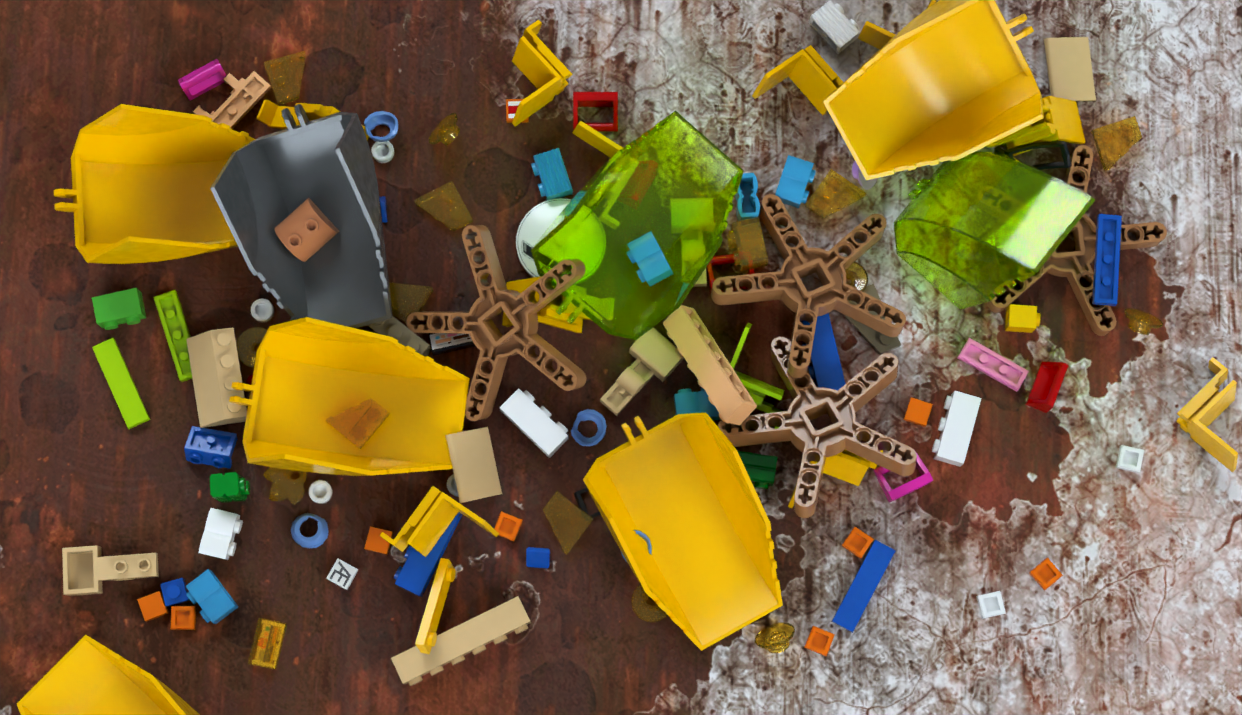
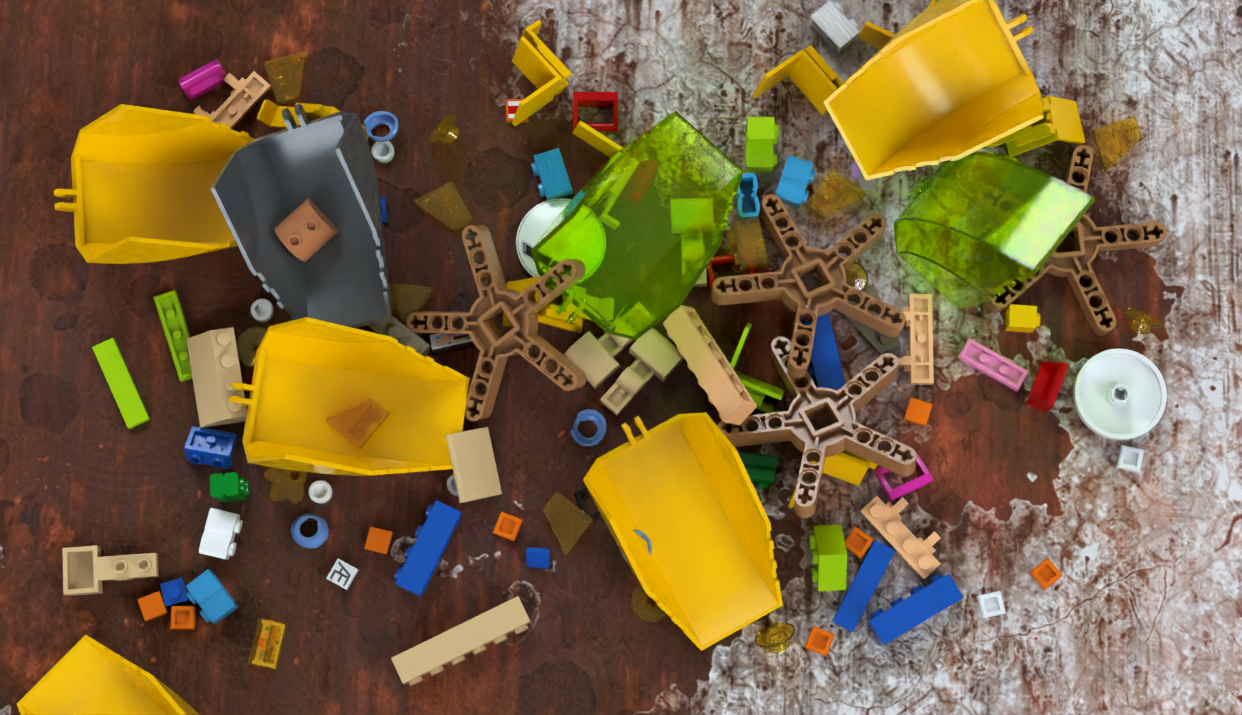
(119, 308): bright green brick -> none
(427, 633): yellow plate -> none
(431, 521): yellow piece -> none
(534, 422): white brick -> none
(597, 356): none -> tan plate
(649, 258): dark azure brick -> none
(694, 402): dark azure brick -> none
(759, 141): none -> lime brick
(829, 557): none -> lime brick
(914, 551): none -> light nougat hinge
(914, 609): none -> blue brick
(919, 358): none -> light nougat hinge
(956, 428): white brick -> none
(1062, 144): black sword -> none
(1070, 68): tan piece -> none
(1107, 260): blue plate -> none
(1119, 394): none -> white dish
(1204, 409): yellow piece -> none

